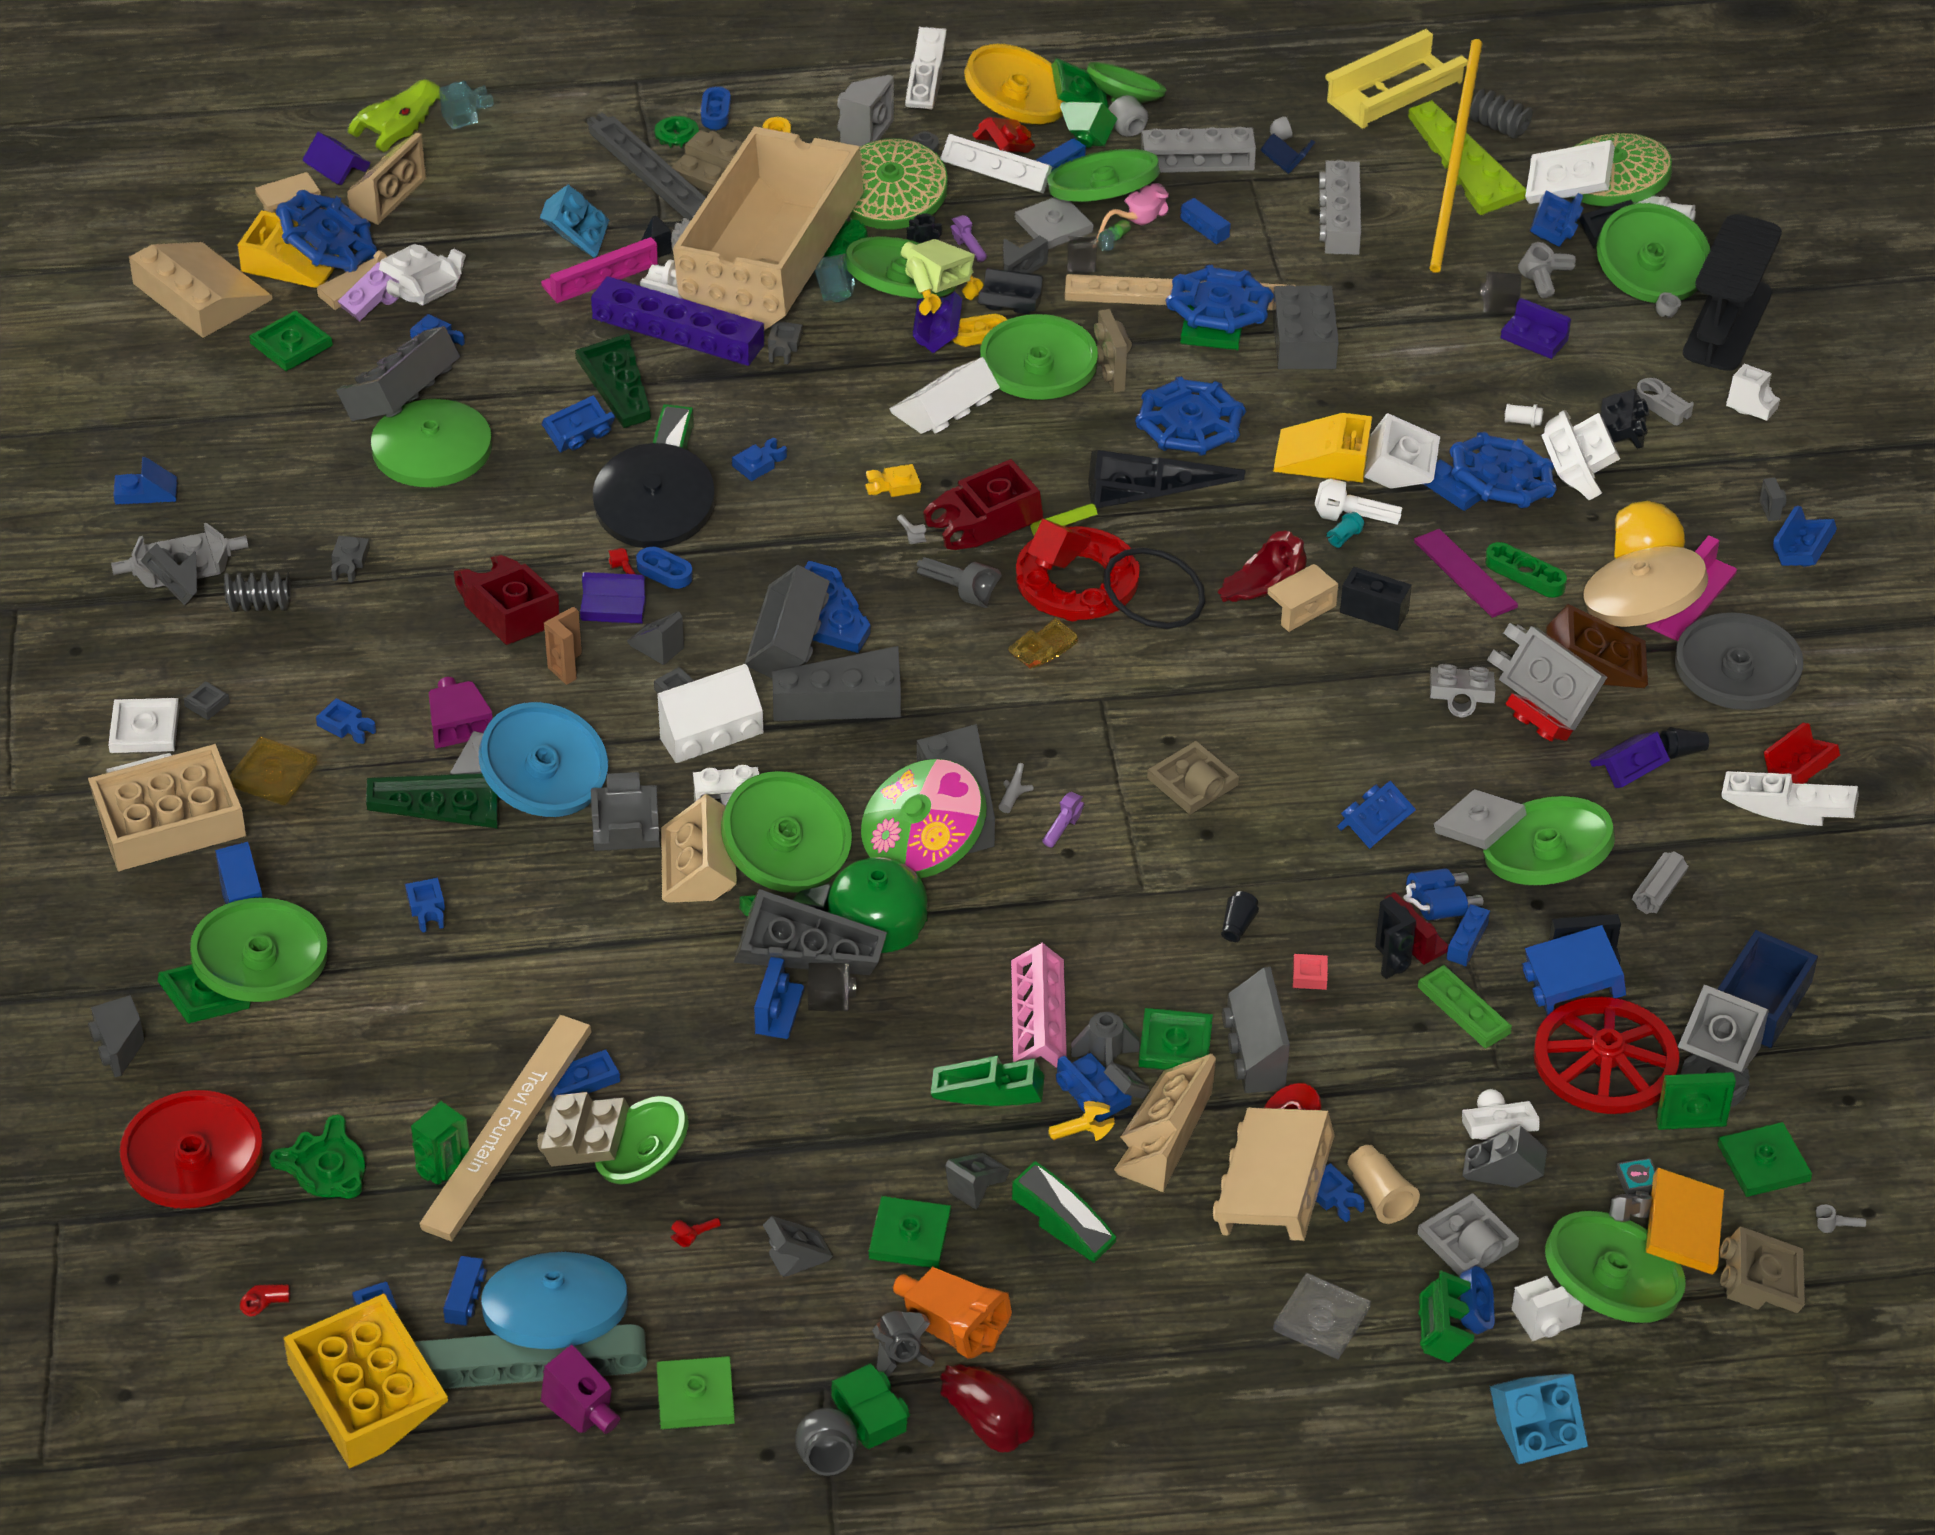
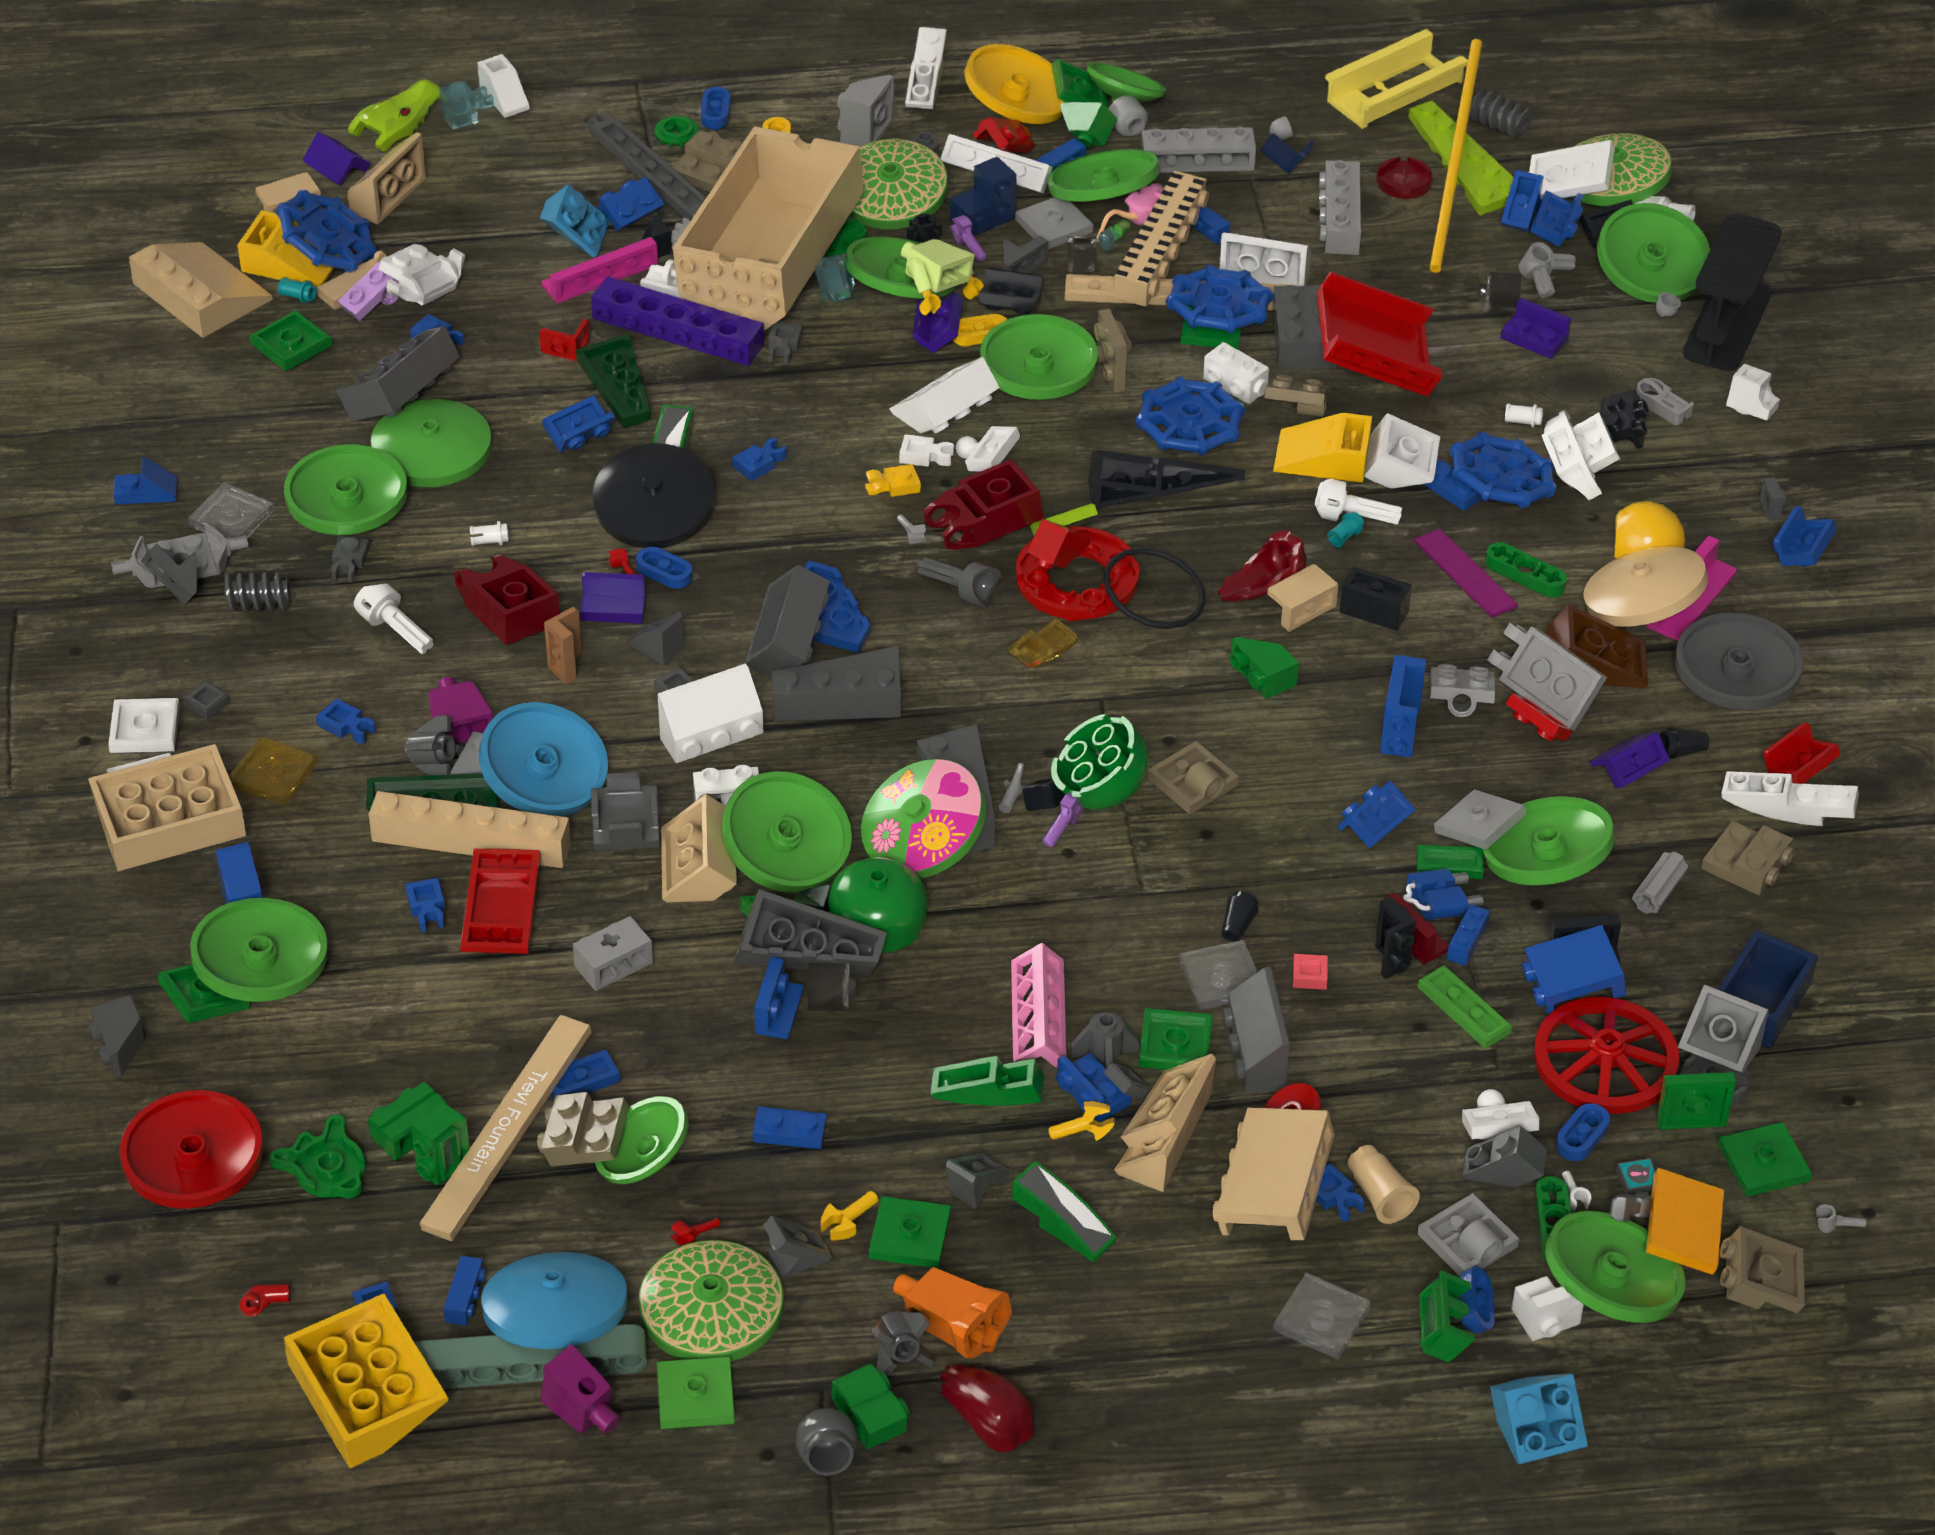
(231, 512): none -> clear plate
(303, 291): none -> teal pin
(345, 489): none -> bright green dish
(384, 608): none -> white piece
(392, 1124): none -> green brick
(431, 748): none -> dark grey brick
(465, 826): none -> tan brick
(491, 534): none -> white pin
(501, 901): none -> red slope
(503, 84): none -> white slope
(564, 344): none -> red bracket
(612, 953): none -> light grey brick
(630, 204): none -> blue bracket
(711, 1301): none -> bright green dish
(789, 1127): none -> blue plate
(845, 1217): none -> yellow bar
(922, 450): none -> white plate
(989, 450): none -> white plate
(991, 199): none -> dark blue brick
(1042, 795): none -> black slope
(1102, 762): none -> green cylinder
(1160, 238): none -> tan brick
(1216, 971): none -> clear plate
(1236, 372): none -> white brick
(1265, 665): none -> green slope
(1266, 259): none -> white slope
(1309, 395): none -> dark tan plate
(1376, 333): none -> red panel
(1402, 705): none -> blue panel
(1404, 178): none -> dark red tile
(1453, 858): none -> green tile
(1522, 200): none -> blue slope
(1545, 1209): none -> green beam
(1575, 1192): none -> white hand
(1577, 1138): none -> blue plate
(1749, 856): none -> dark tan plate

